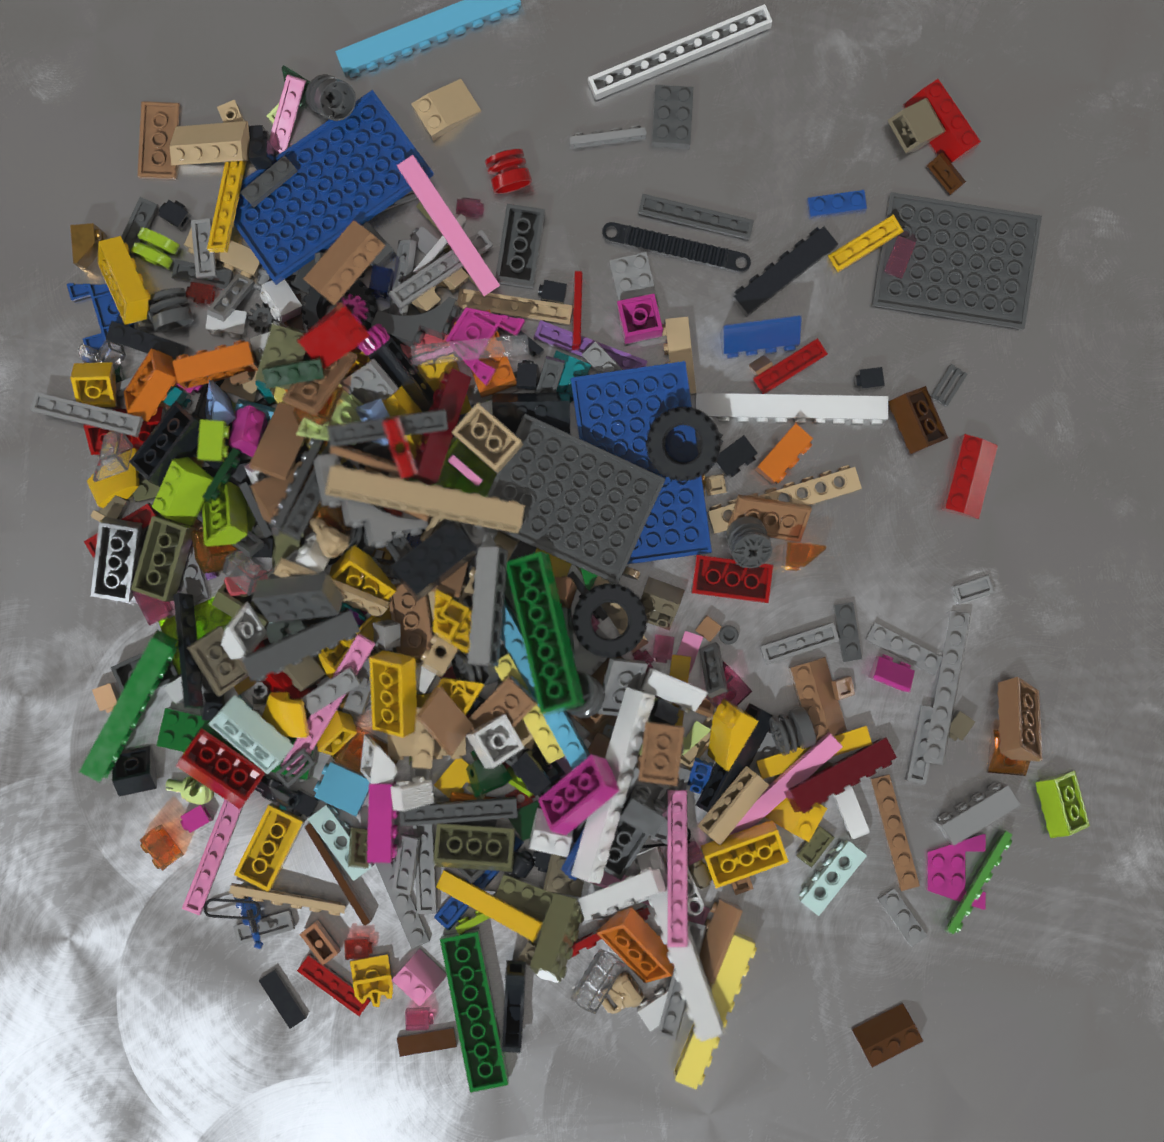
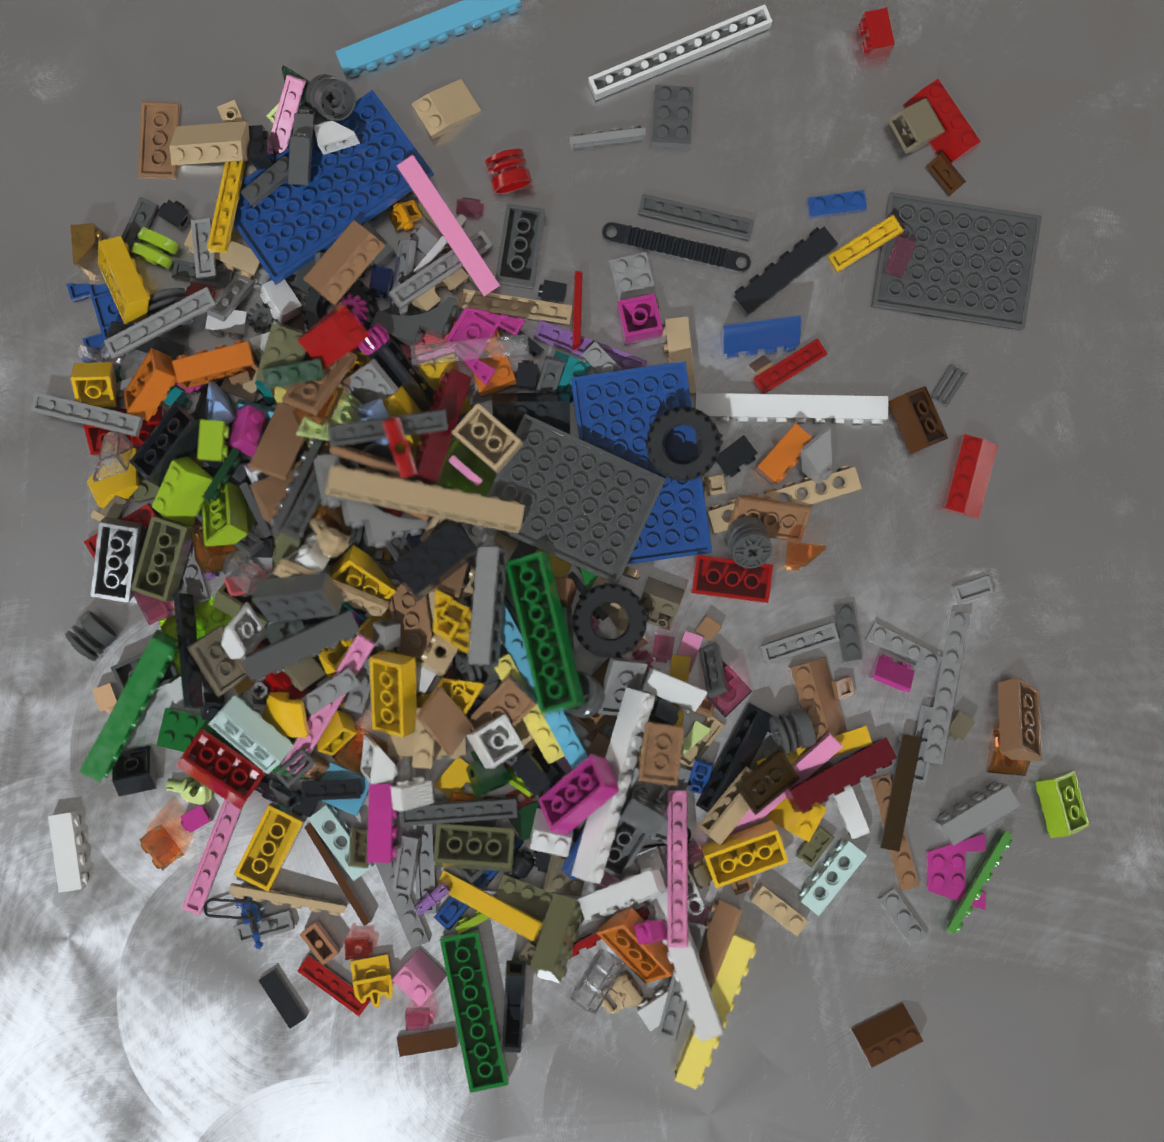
(67, 851): none -> white brick
(88, 639): none -> dark grey wheel
(160, 323): none -> light grey plate
(301, 147): none -> dark grey arch
(317, 769): none -> medium nougat slope
(331, 789): none -> black plate
(334, 137): none -> white slope
(404, 215): none -> light orange brick
(432, 898): none -> medium lavender pin
(651, 932): none -> dark pink brick
(728, 634): dark grey tile -> none
(729, 733): yellow slope -> none
(767, 781): none -> dark brown tile
(779, 910): none -> tan arch
(817, 457): none -> light grey slope
(870, 378): black brick -> none
(876, 33): none -> red brick
(900, 792): none -> dark brown tile

